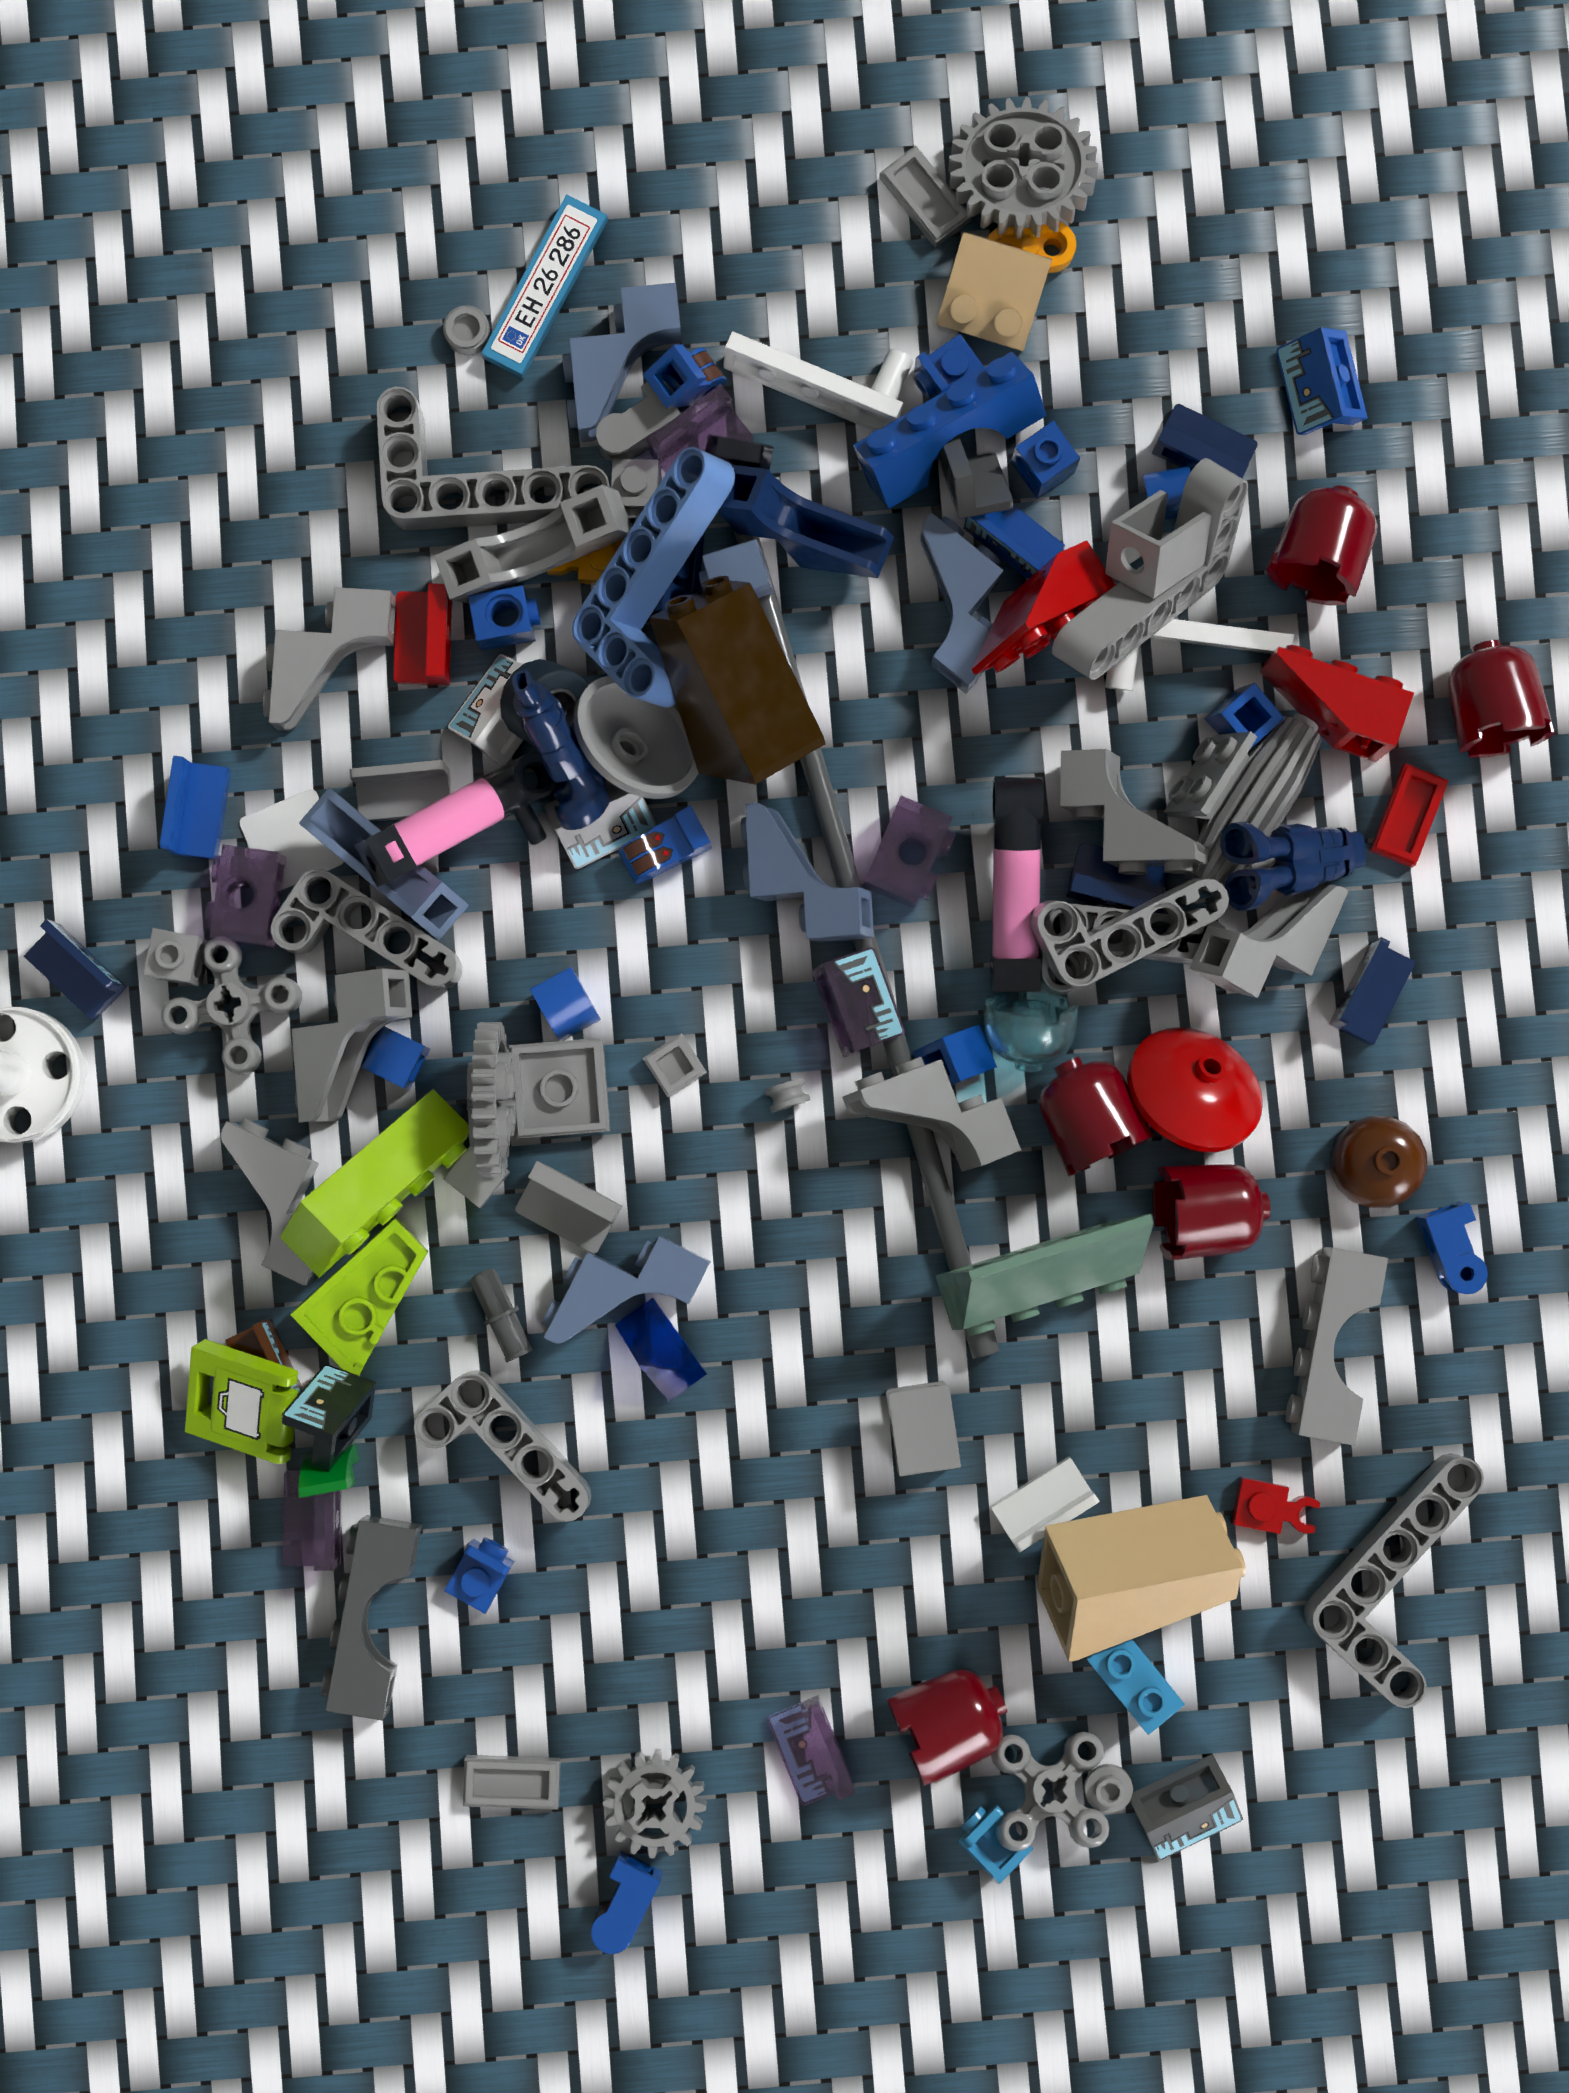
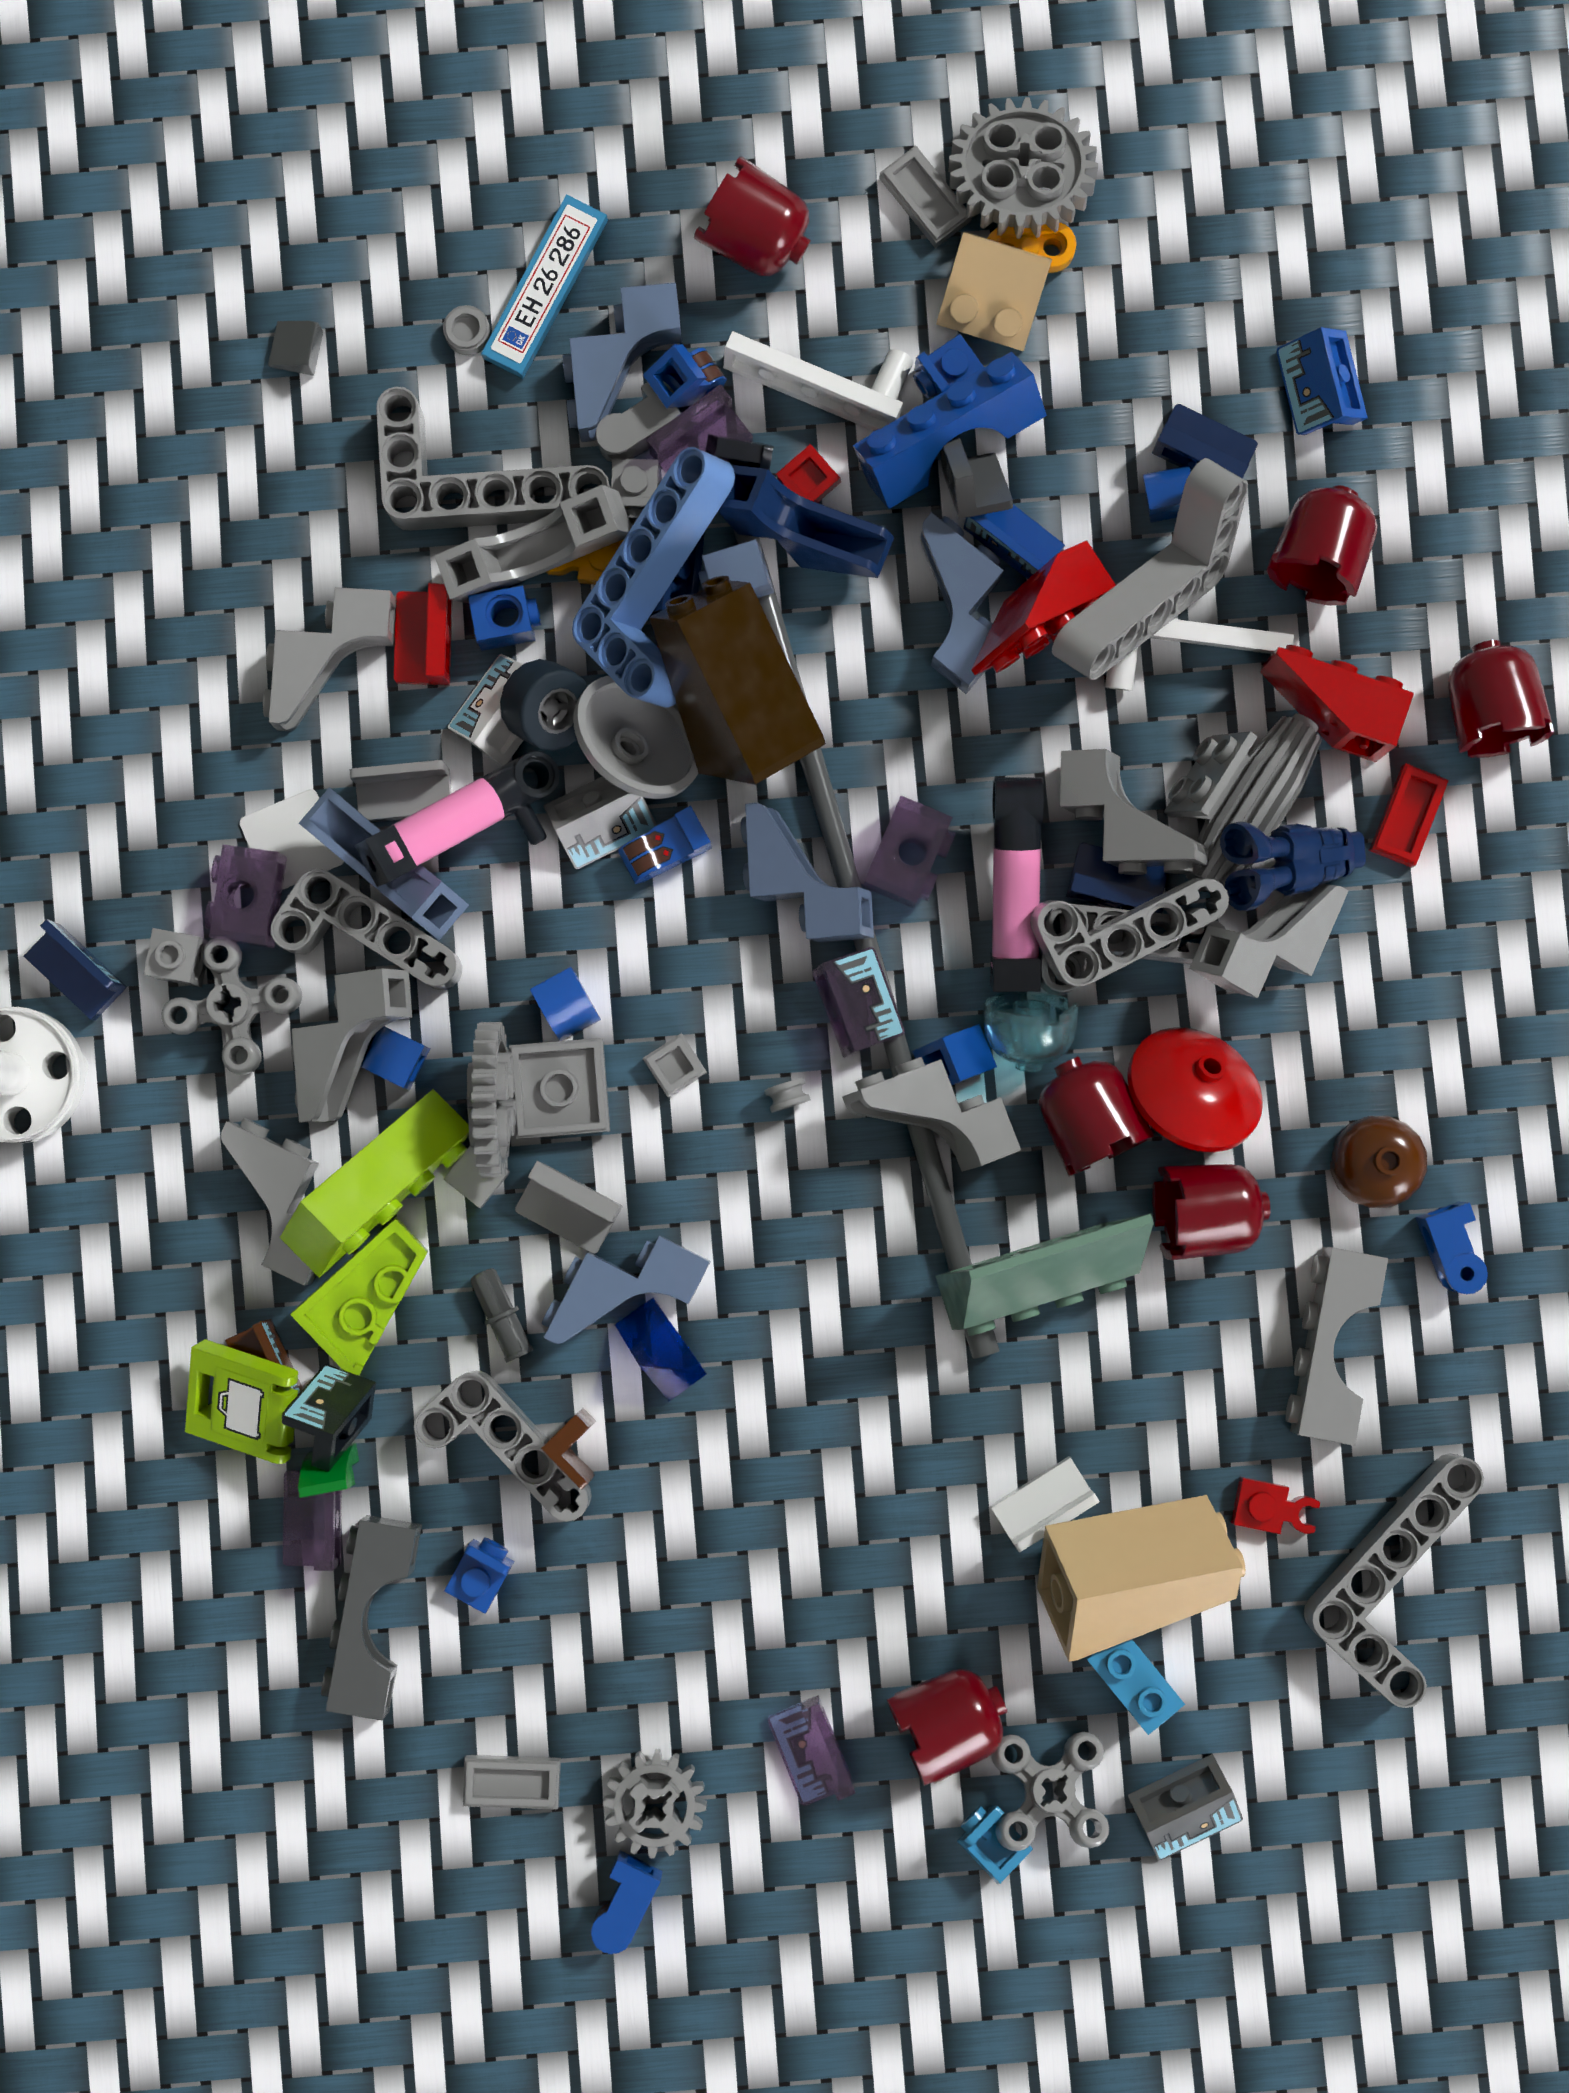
(194, 809): blue panel -> none
(296, 346): none -> dark grey slope
(559, 1448): none -> reddish brown panel
(580, 786): dark blue piece -> none
(756, 221): none -> dark red cylinder
(809, 475): none -> red plate
(923, 1428): light grey piece -> none
(1045, 459): blue brick -> none
(1108, 1788): light grey plate -> none
(1165, 559): light grey piece -> none
(1245, 711): blue brick -> none
(1372, 992): dark blue panel -> none

